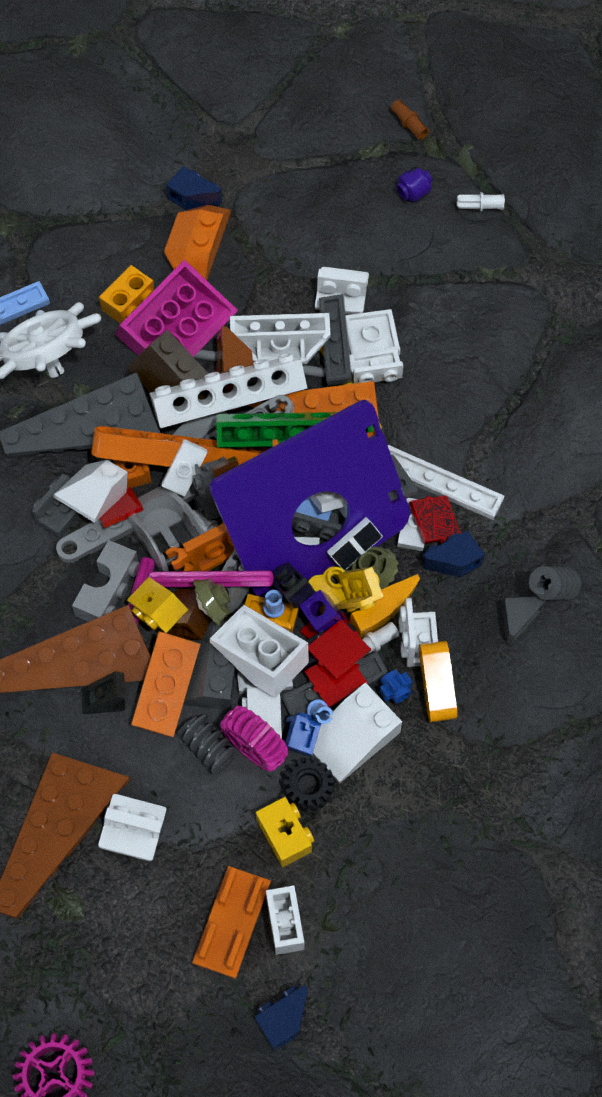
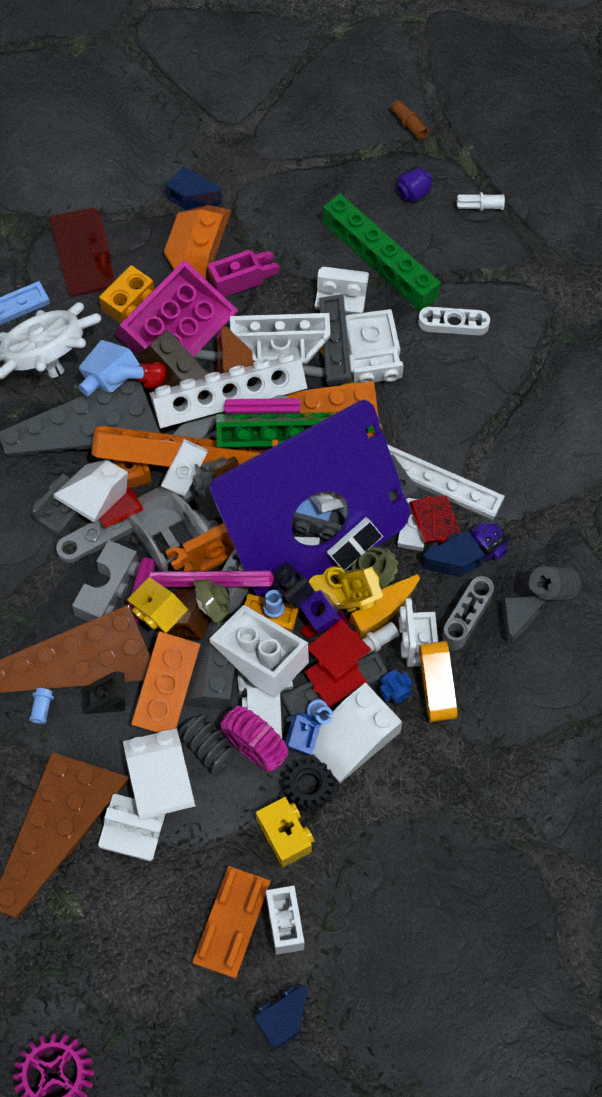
(41, 705): none -> light blue pin
(83, 251): none -> clear red bracket
(112, 365): none -> light blue torso
(158, 774): none -> white slope
(241, 271): none -> dark pink hinge
(262, 406): none -> dark pink axle
(381, 252): none -> green brick
(462, 314): none -> white beam
(479, 605): none -> light grey beam
(491, 540): none -> dark purple head

